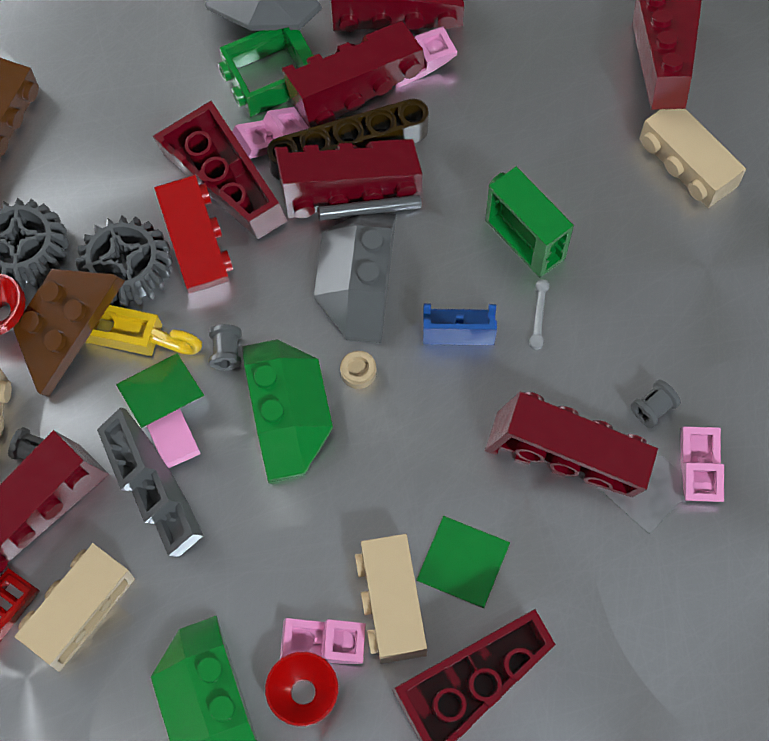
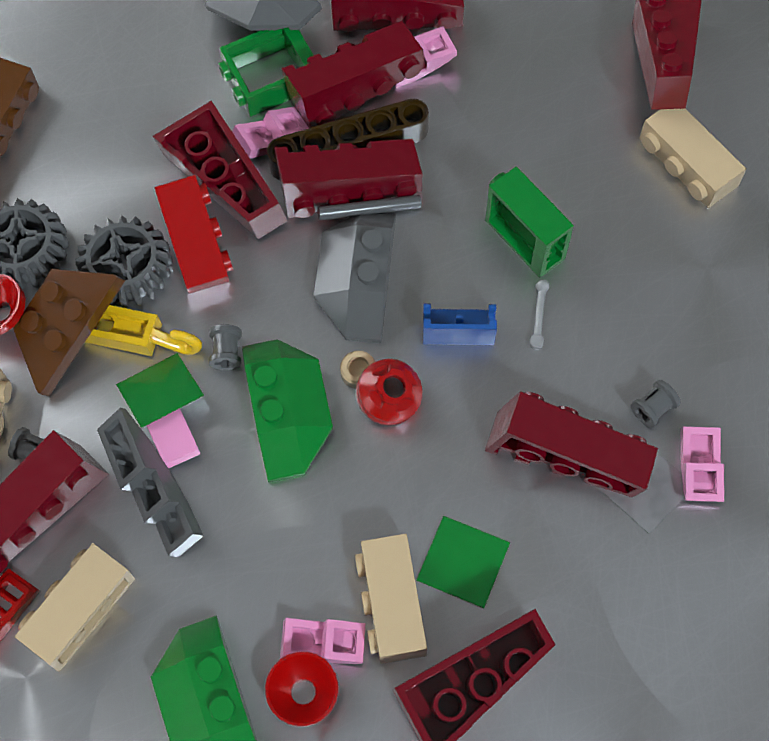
(380, 406): none -> red piece

